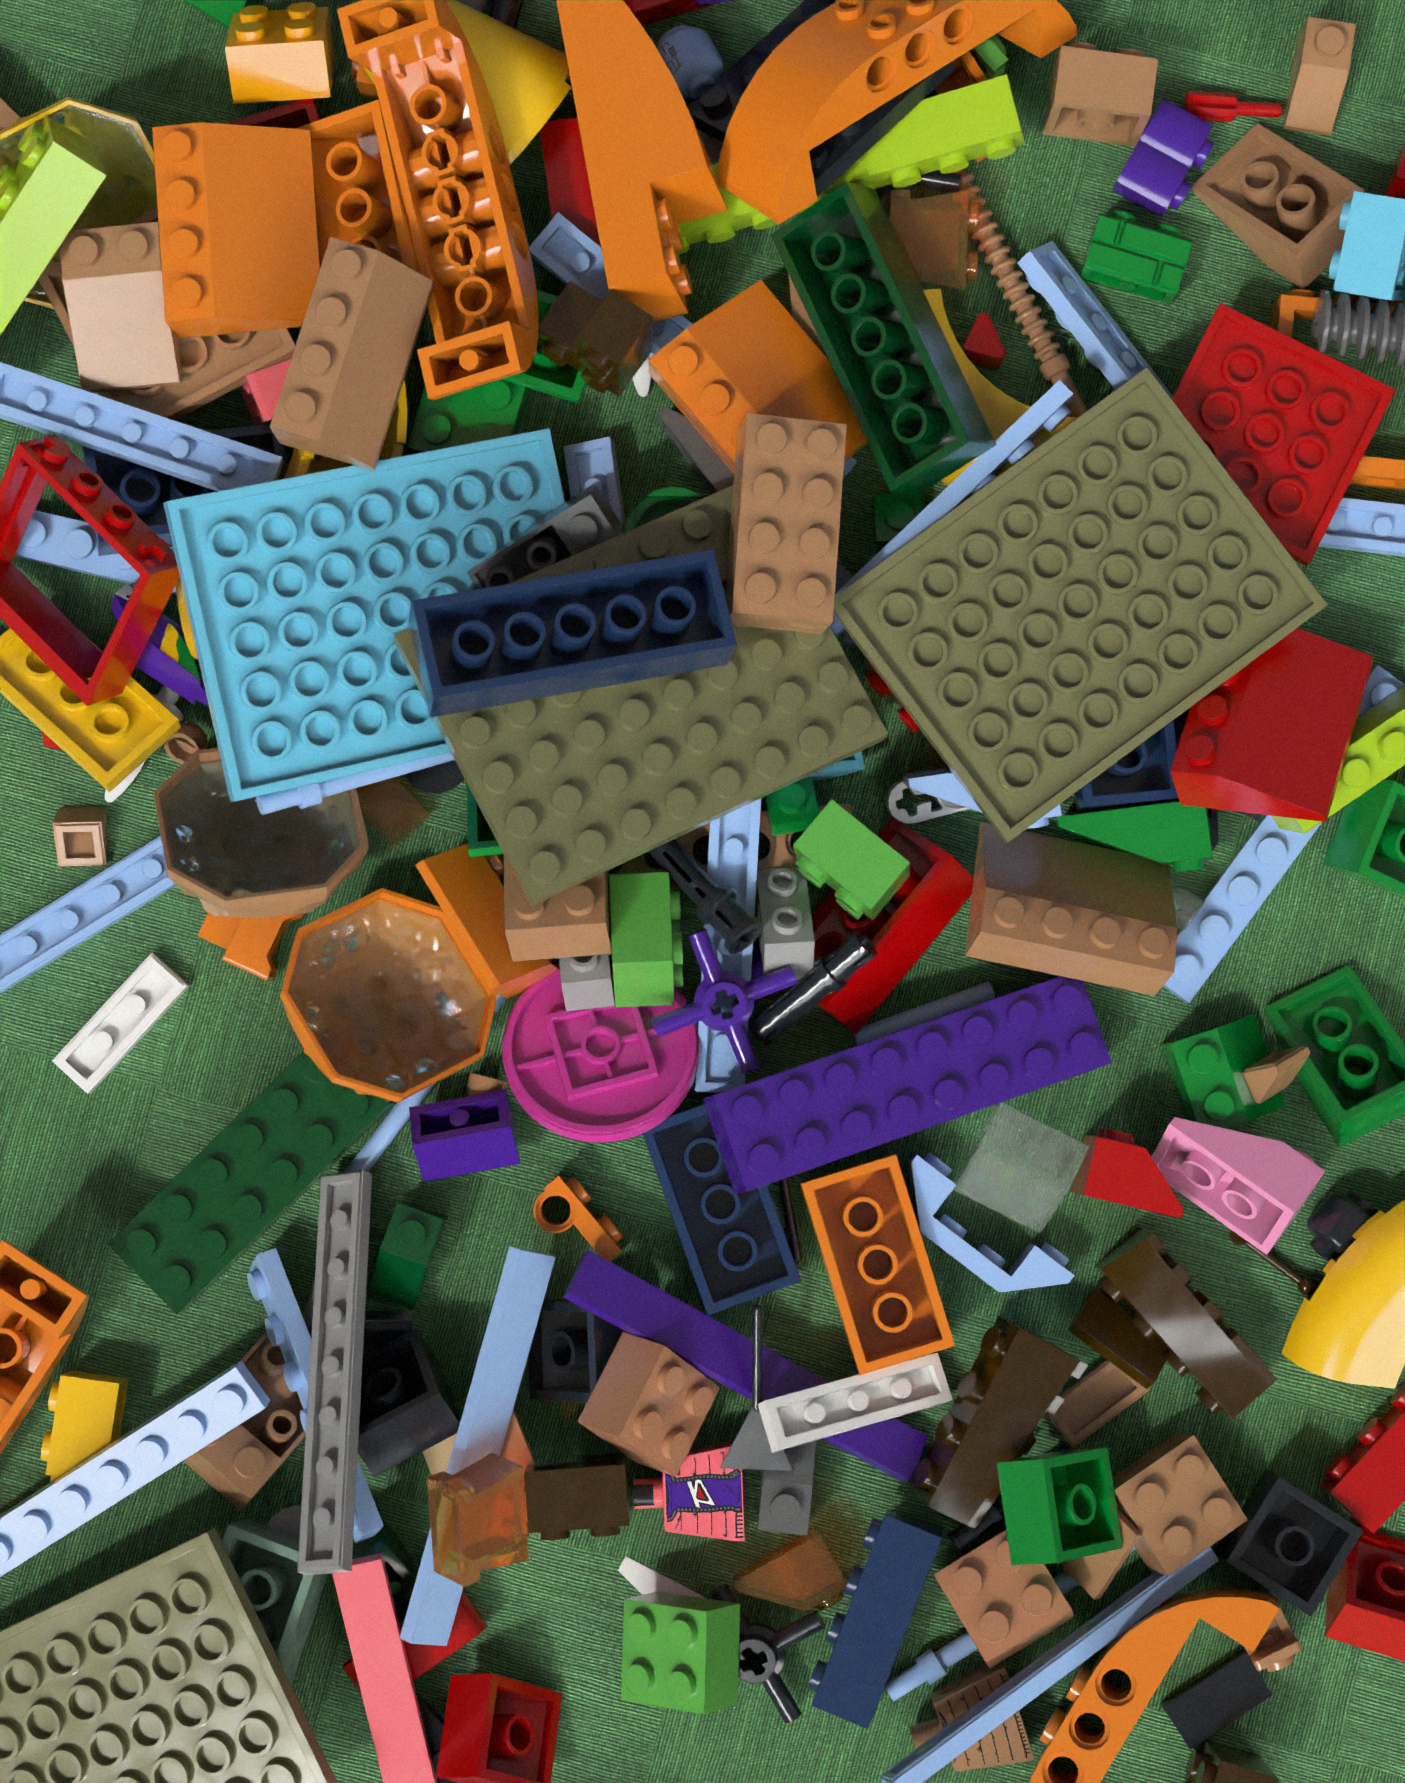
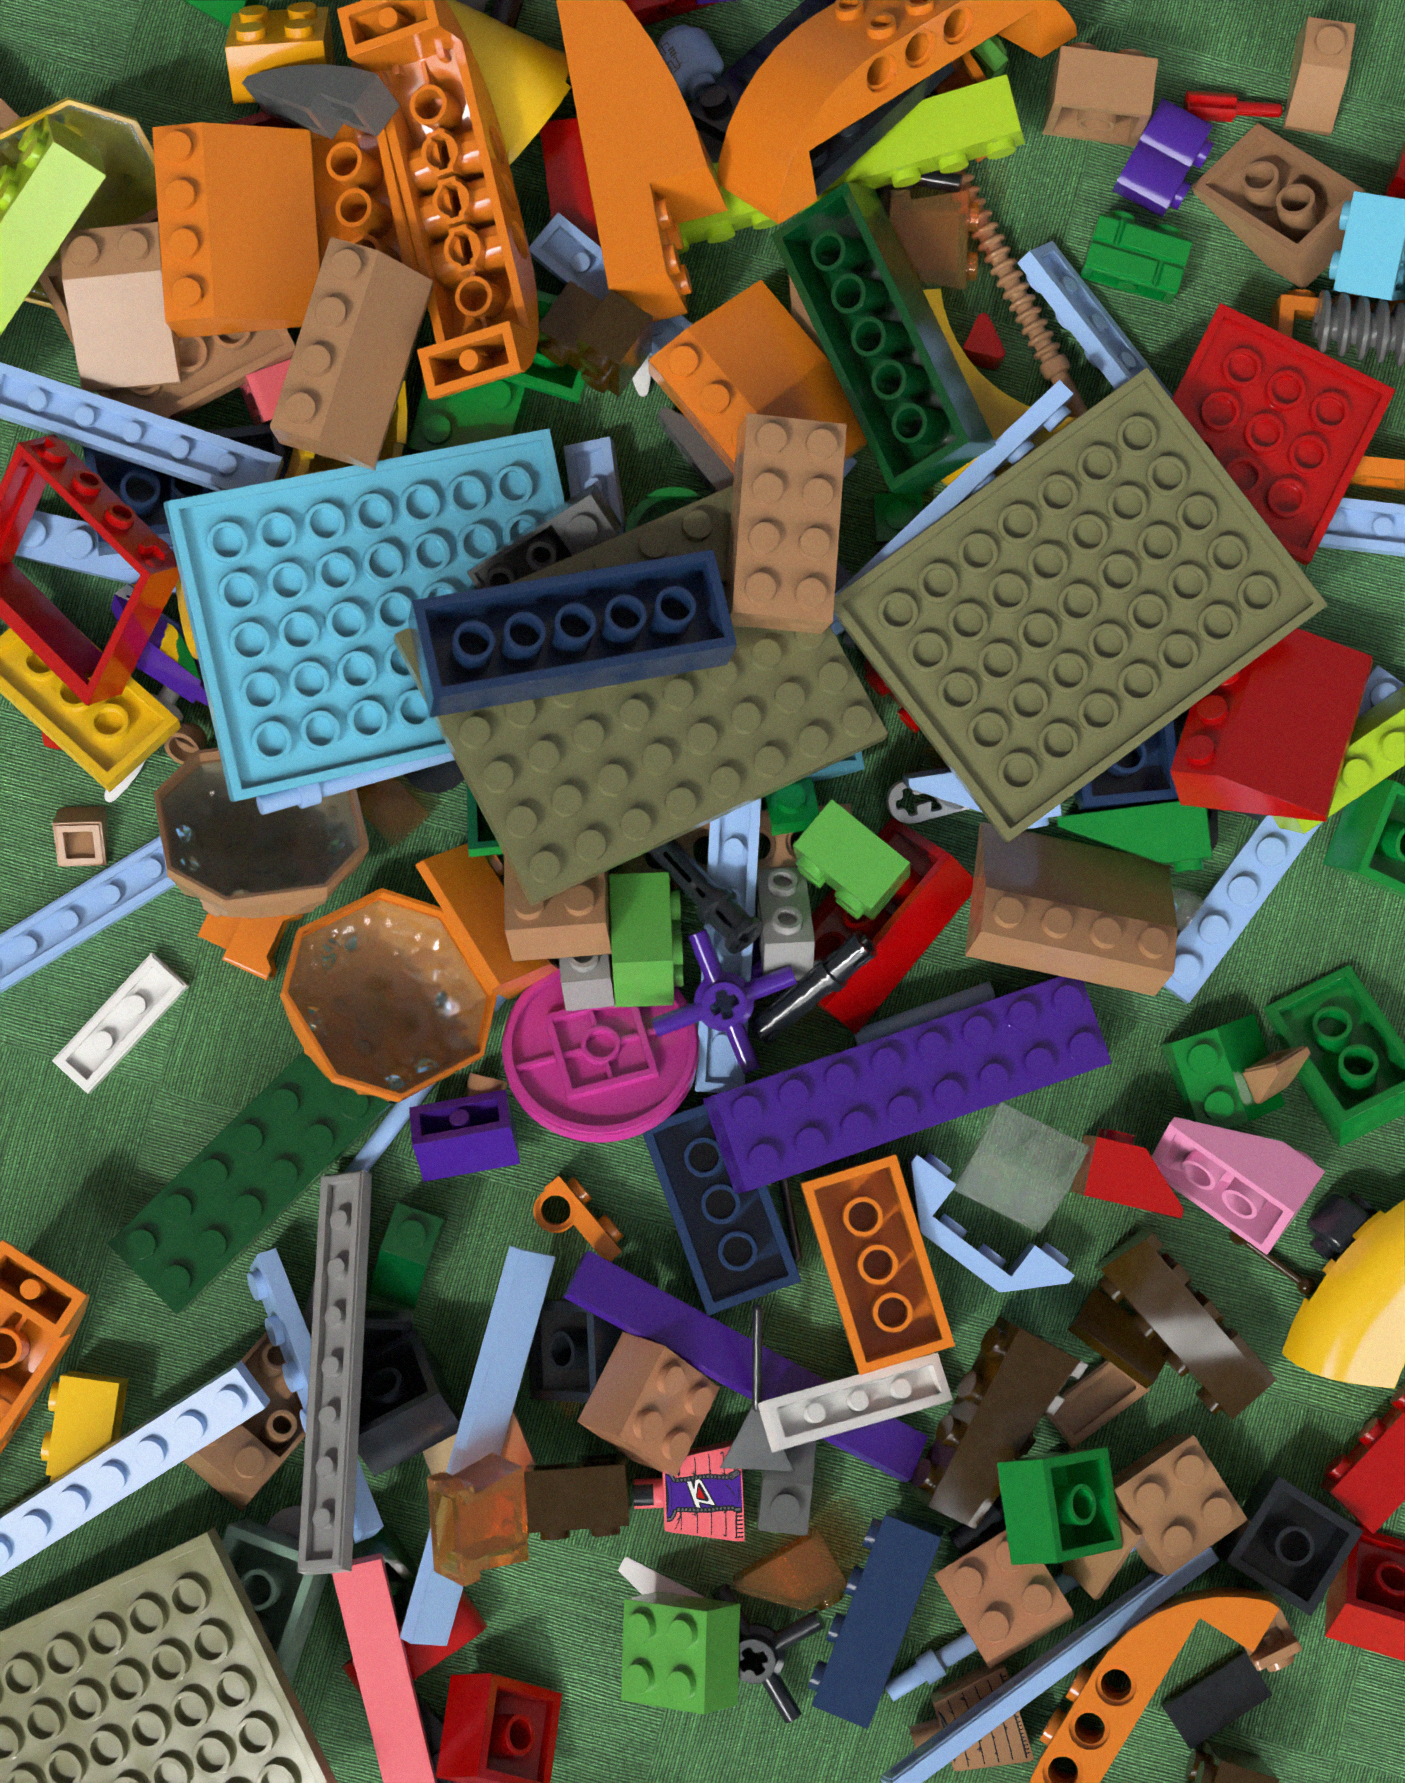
(324, 97): none -> dark grey slope

